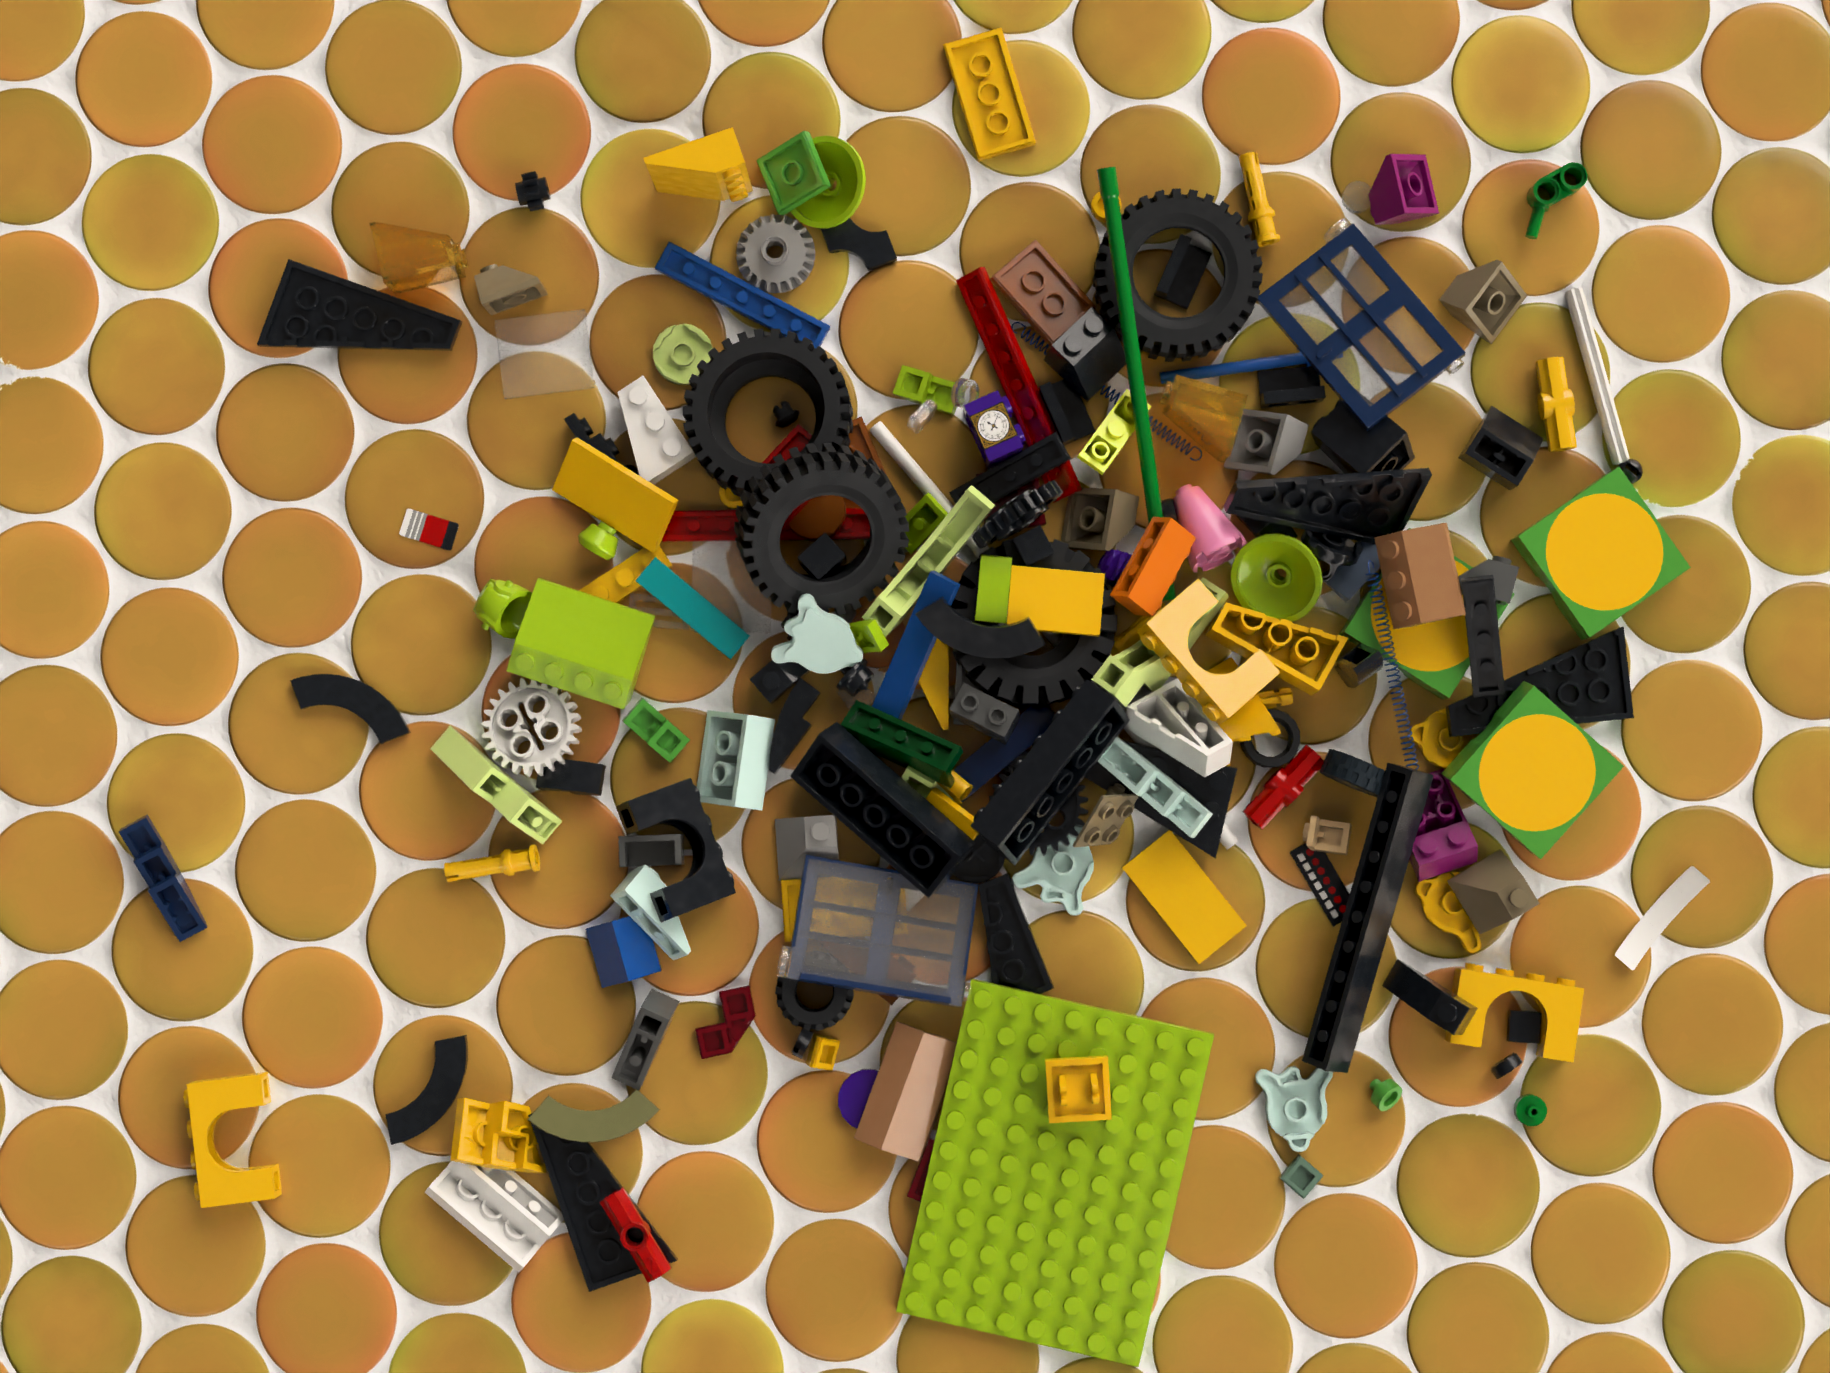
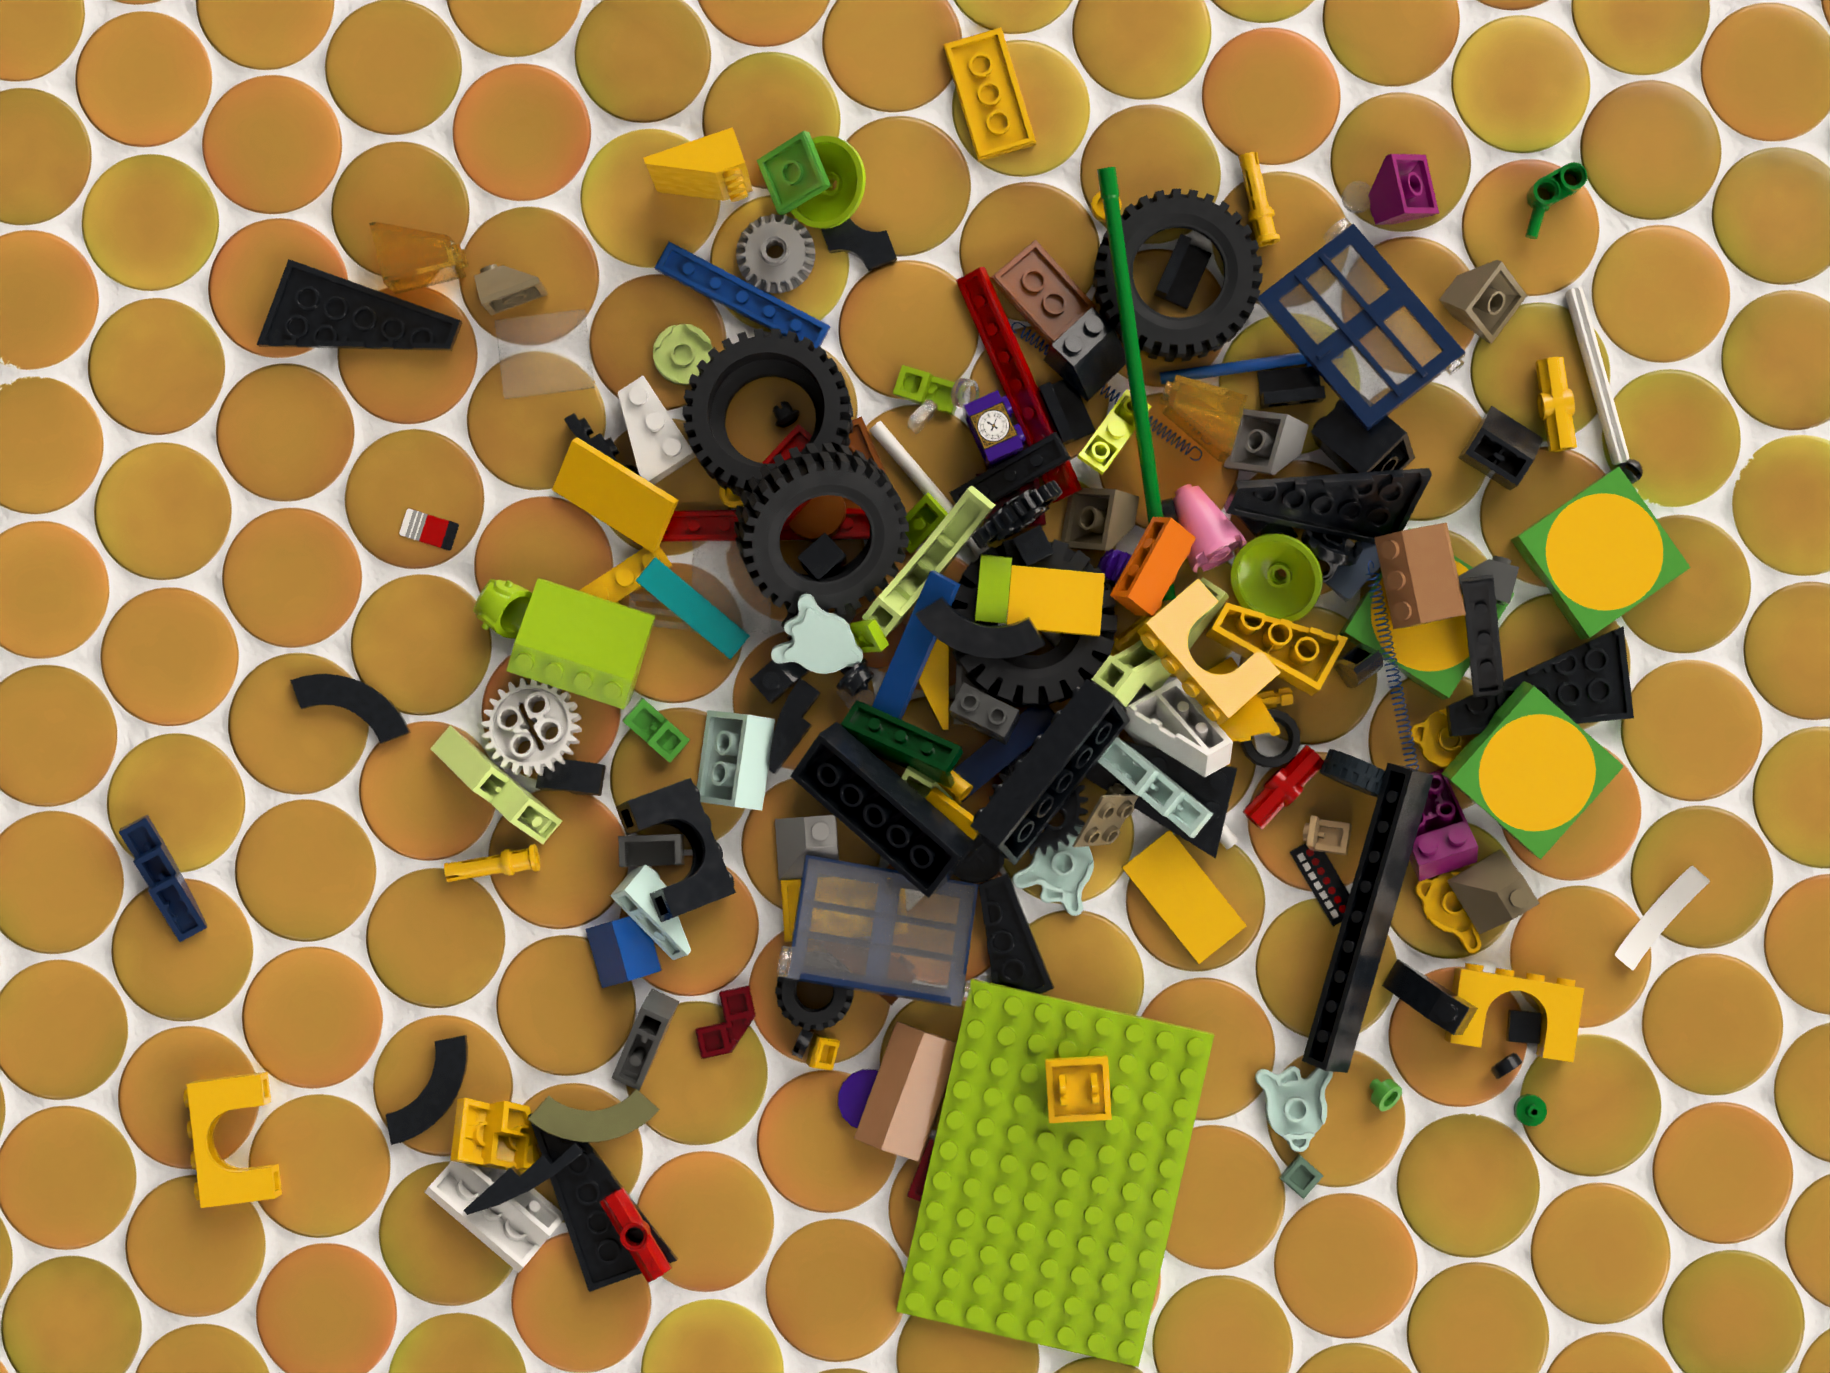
(514, 1183): none -> black slope
(532, 191): black gear -> none
(599, 540): lime cone -> none

